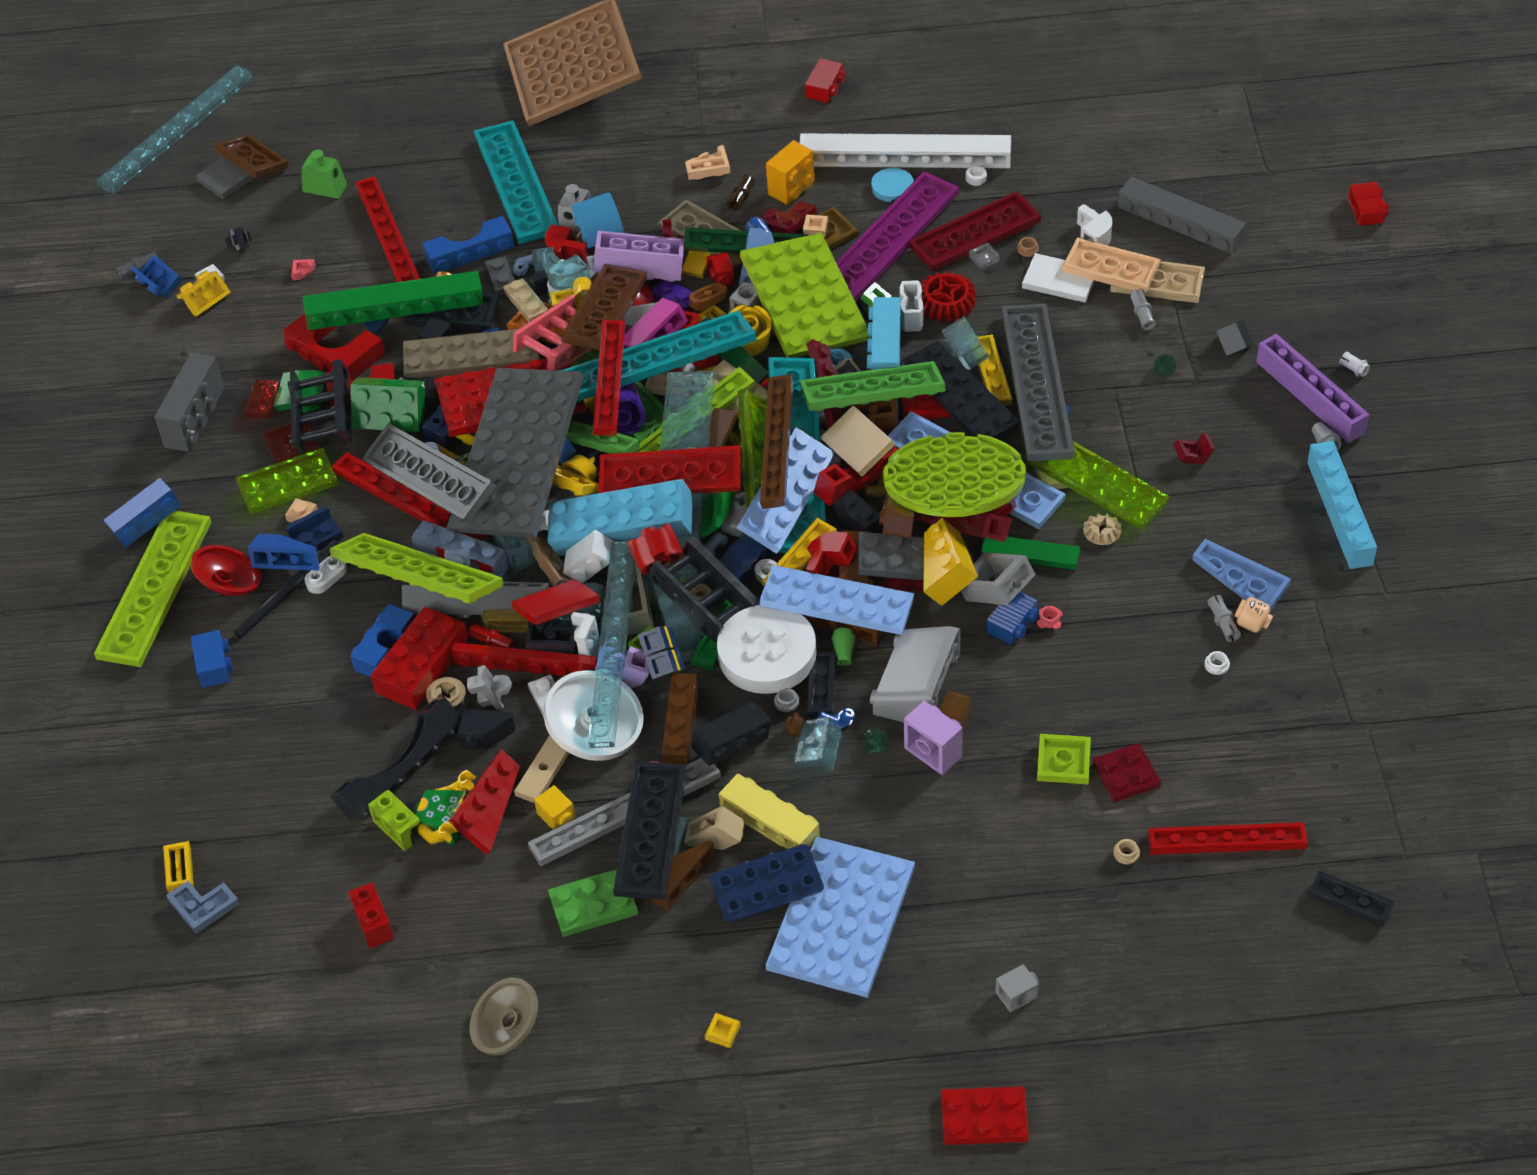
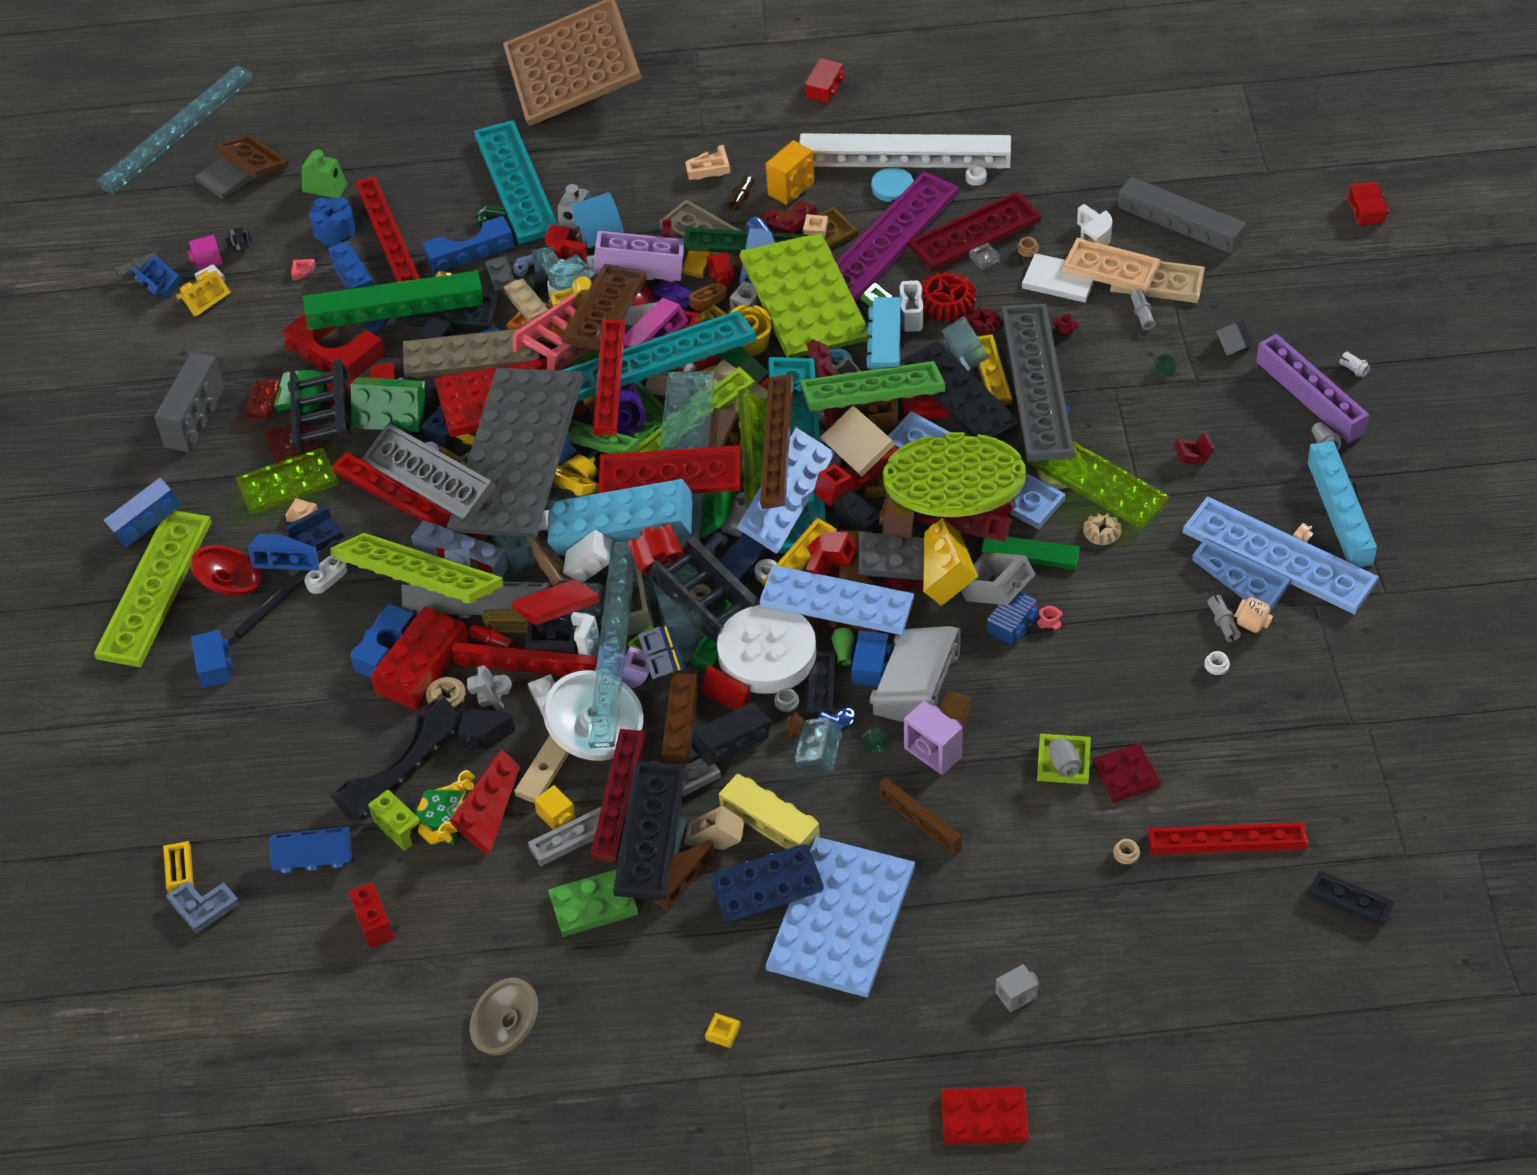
(204, 252): none -> dark pink brick
(310, 849): none -> blue brick
(332, 220): none -> blue brick
(349, 267): none -> blue brick
(488, 212): none -> dark green arm
(616, 797): none -> dark red plate
(725, 689): none -> red slope
(870, 658): none -> blue brick
(920, 816): none -> reddish brown tile
(991, 325): none -> dark red gear
(1064, 757): none -> light grey brick
(1065, 324): none -> dark red plate
(1303, 533): none -> light nougat plate
(1303, 563): none -> light blue plate

